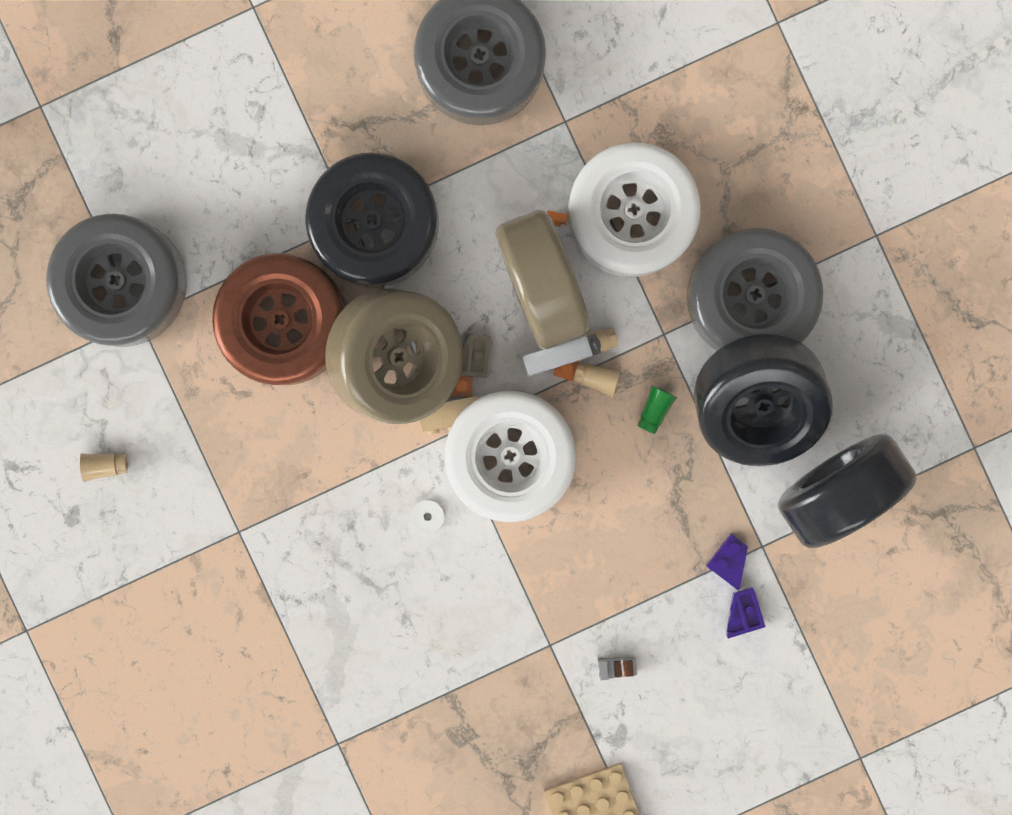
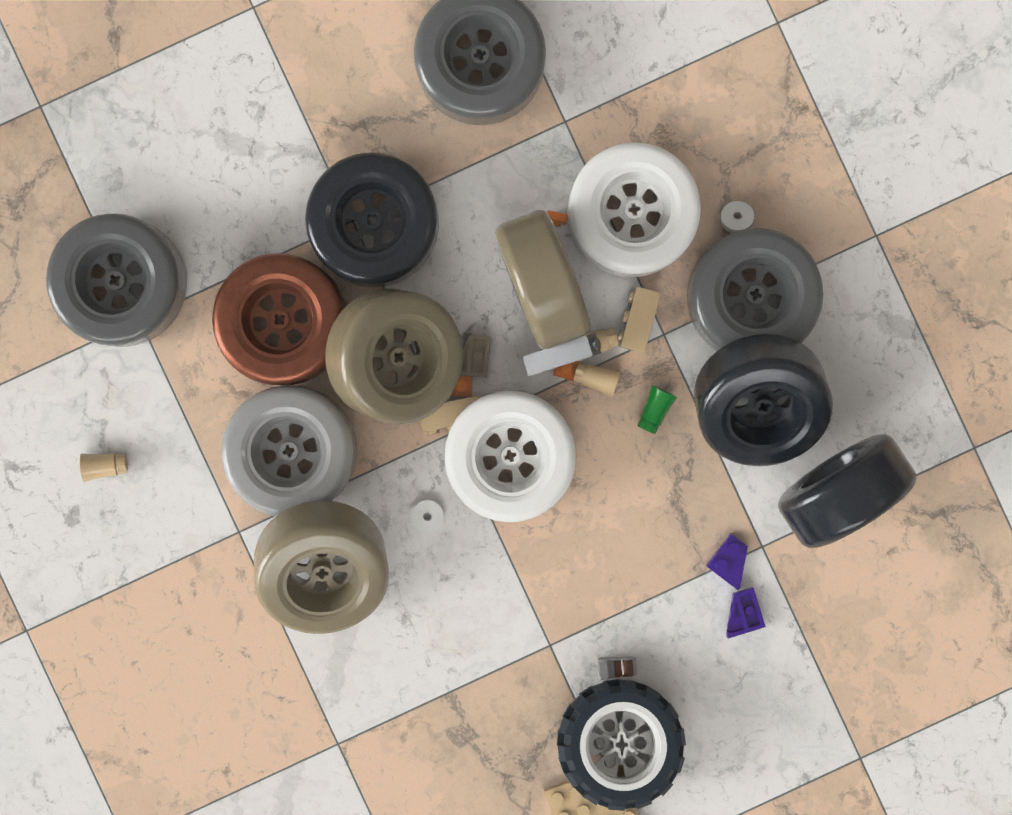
(278, 408): none -> light grey wheel
(321, 601): none -> dark tan wheel
(638, 319): none -> tan brick
(642, 780): none -> wheel
(740, 209): none -> white piece

